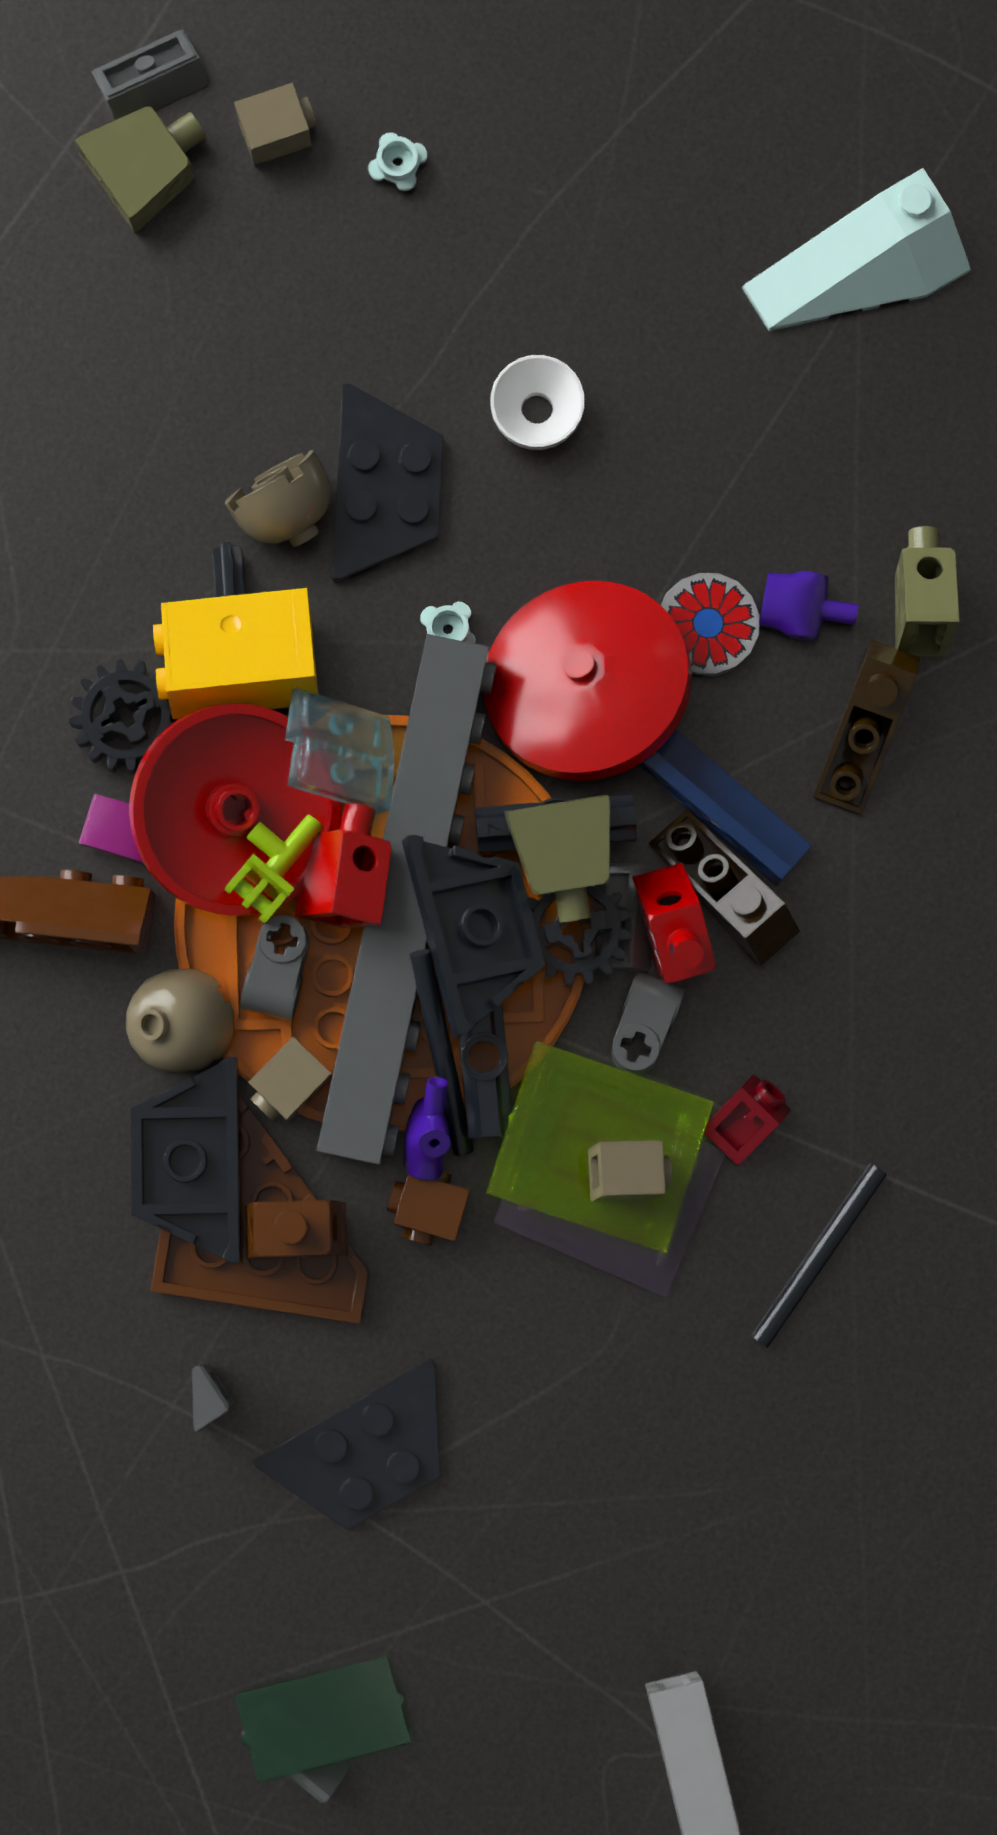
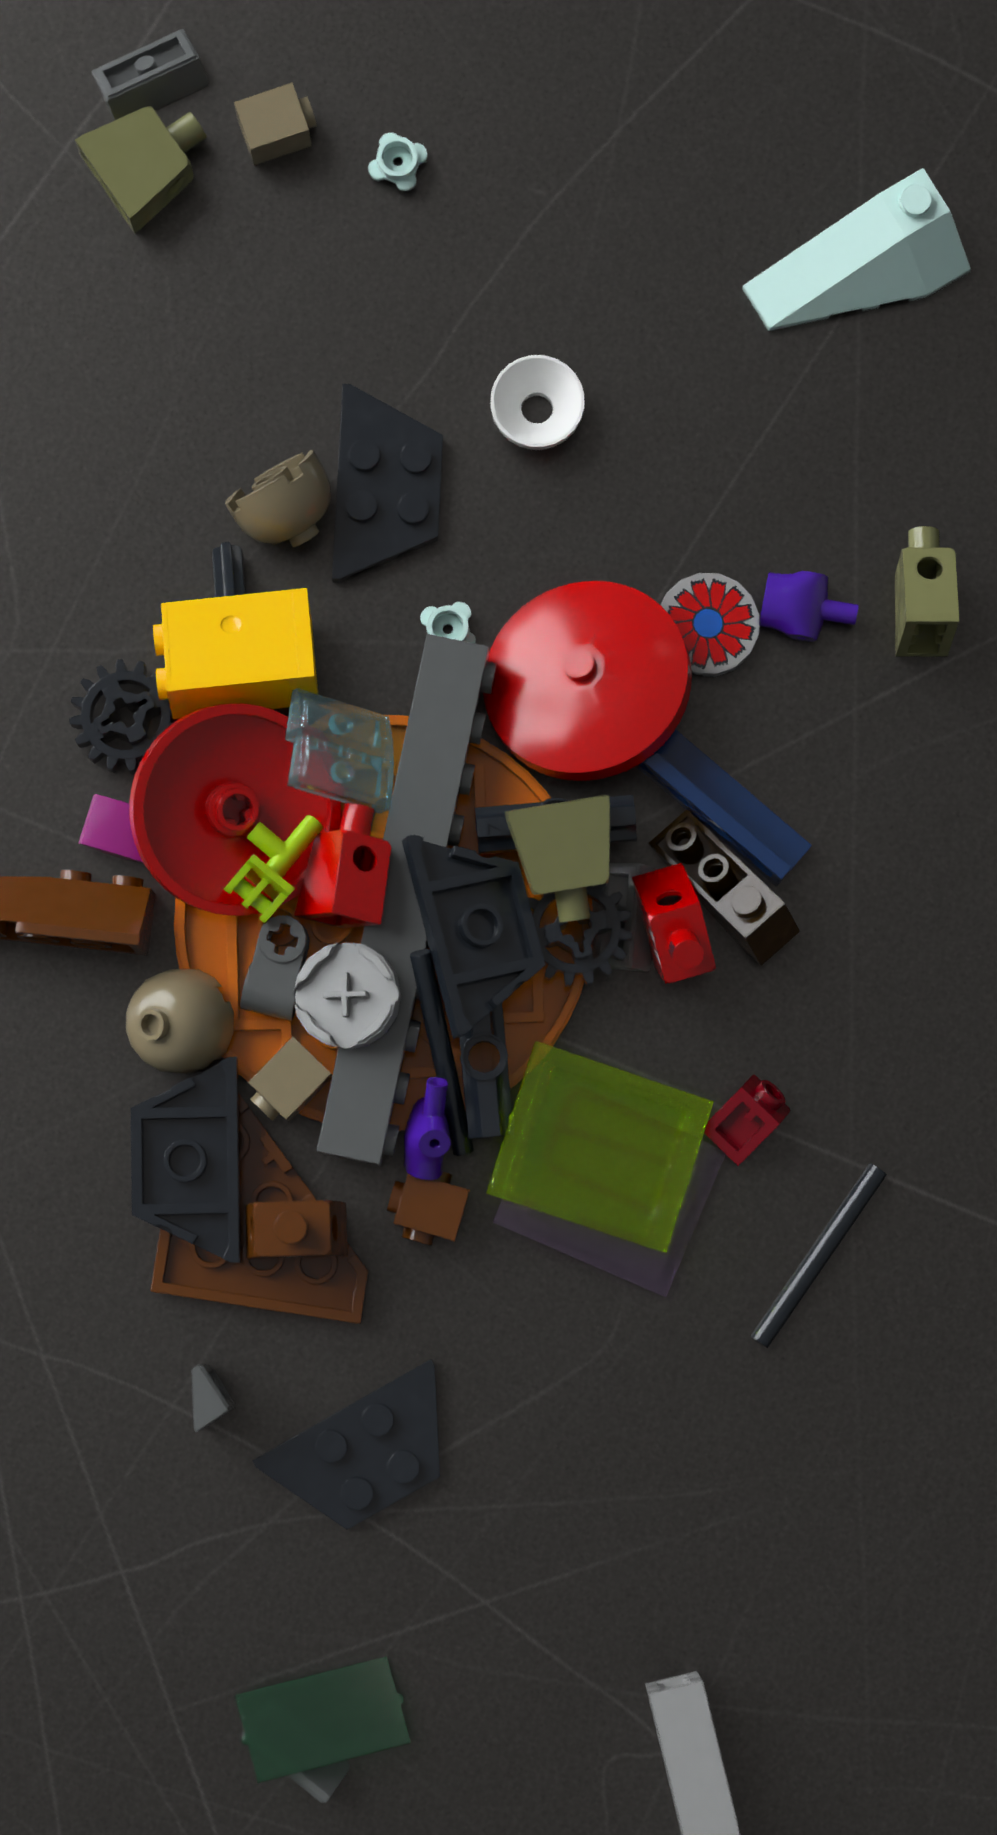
(347, 995): none -> light grey tile
(628, 1171): dark tan brick -> none
(647, 1016): dark grey piece -> none
(867, 726): dark brown slope -> none

